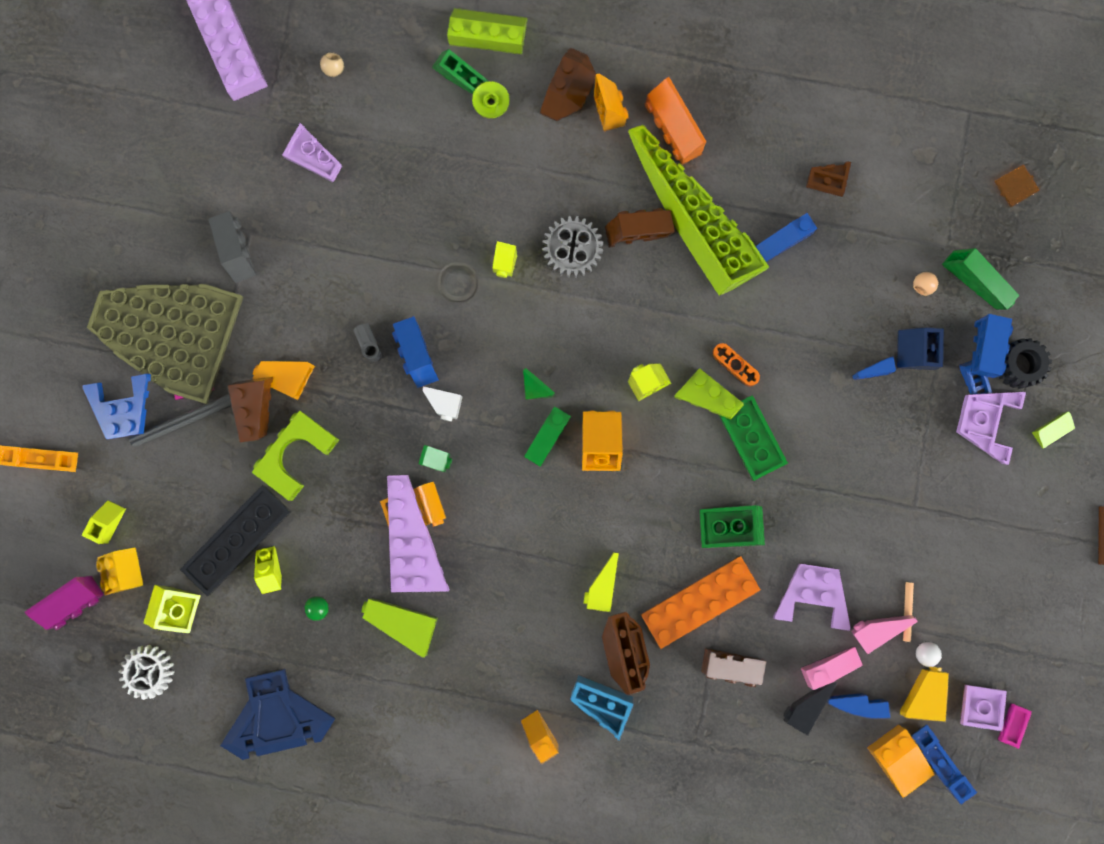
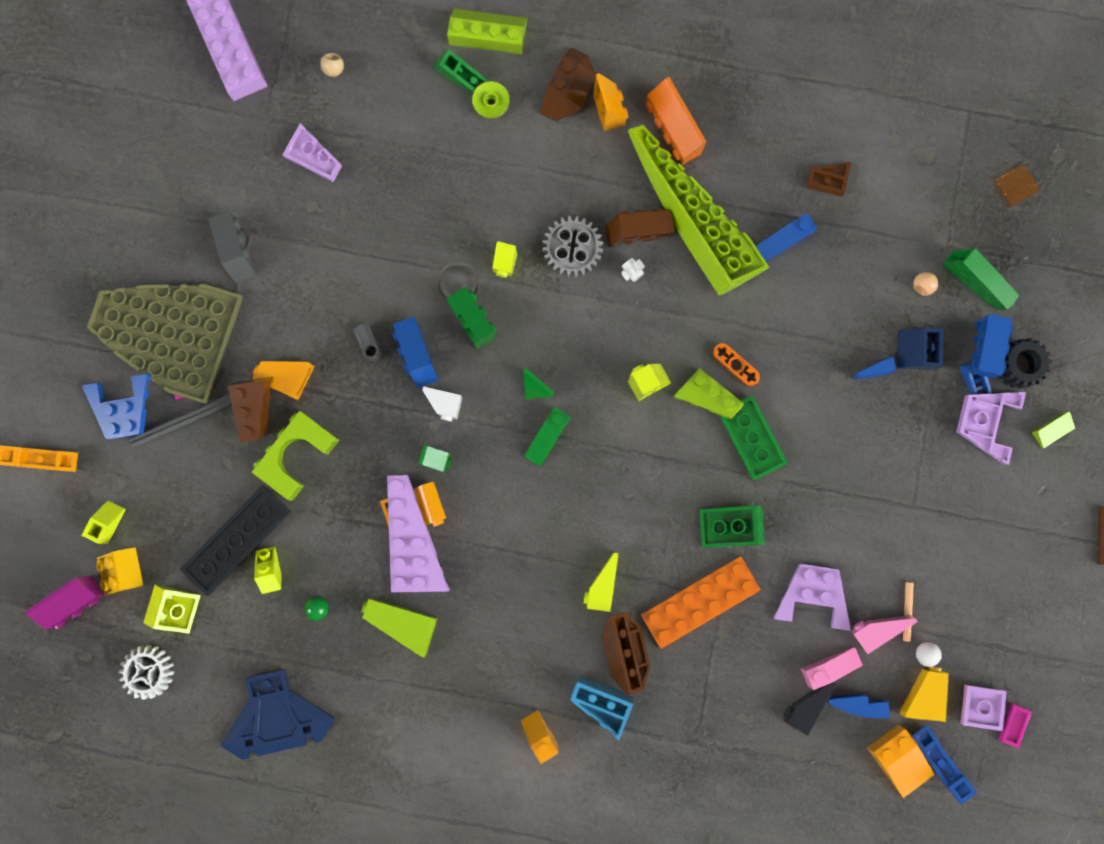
(472, 317): none -> green wedge
(601, 441): light orange slope -> none
(633, 269): none -> white gear
(733, 667): wedge -> none

